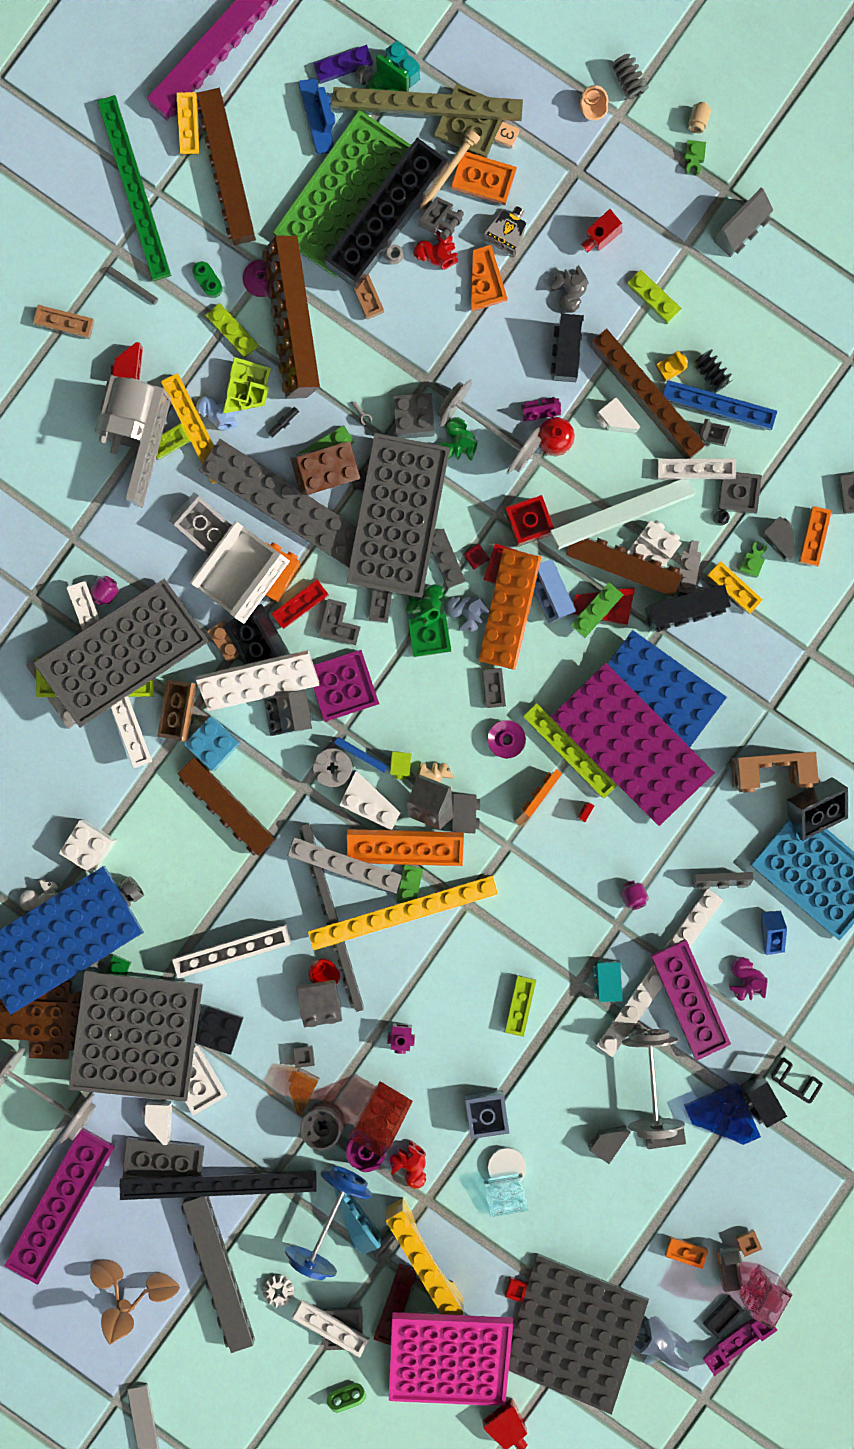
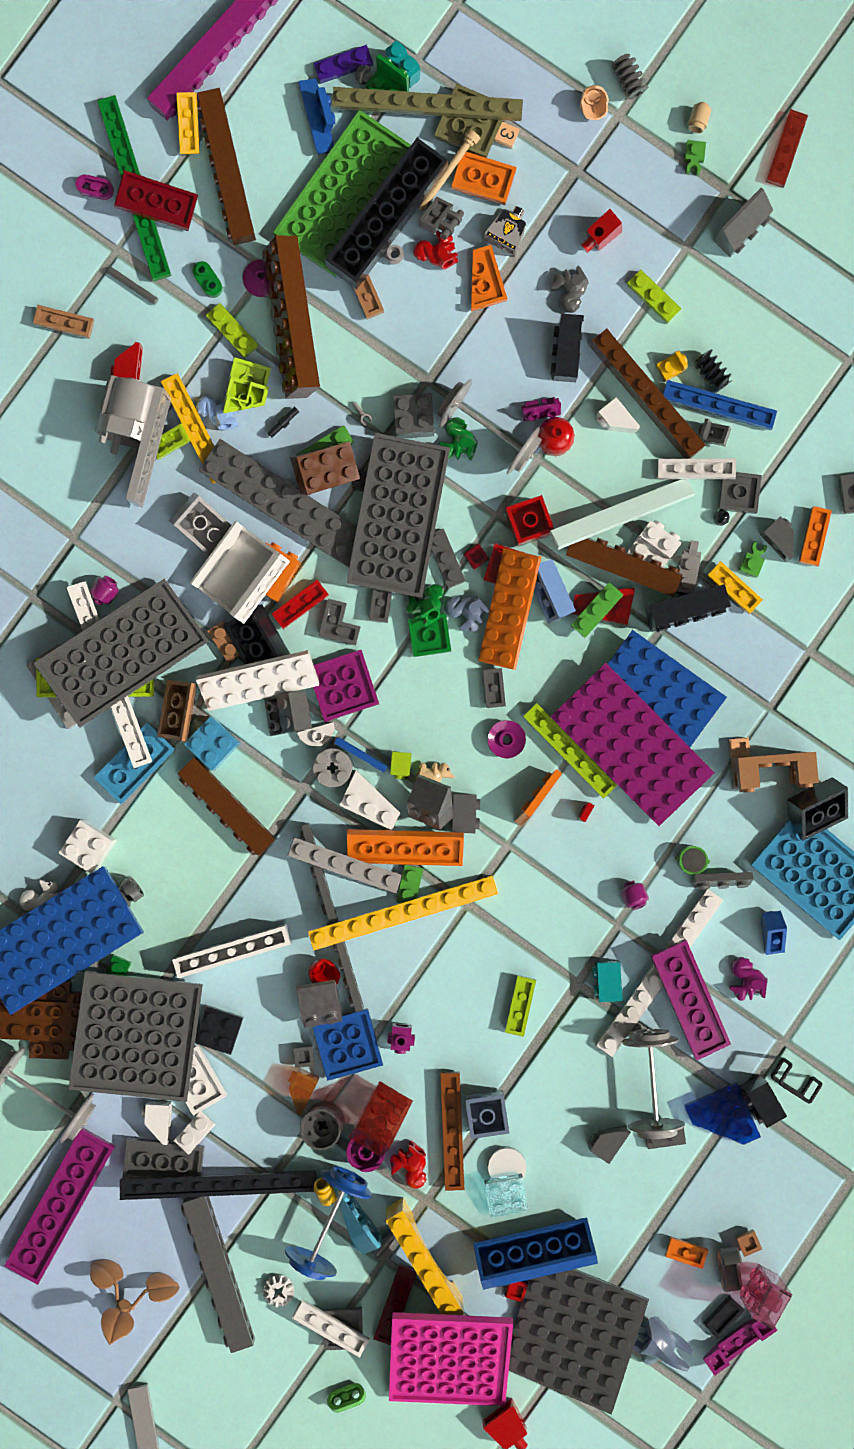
(95, 188): none -> magenta plate
(120, 777): none -> dark azure plate
(155, 200): none -> dark red tile
(194, 1132): none -> white plate
(317, 736): none -> white plate
(324, 1192): none -> yellow brick
(348, 1045): none -> blue plate
(452, 1131): none -> dark orange plate
(535, 1253): none -> blue brick
(692, 860): none -> pearl dark grey piece
(739, 747): none -> light nougat tile
(786, 148): none -> clear red tile

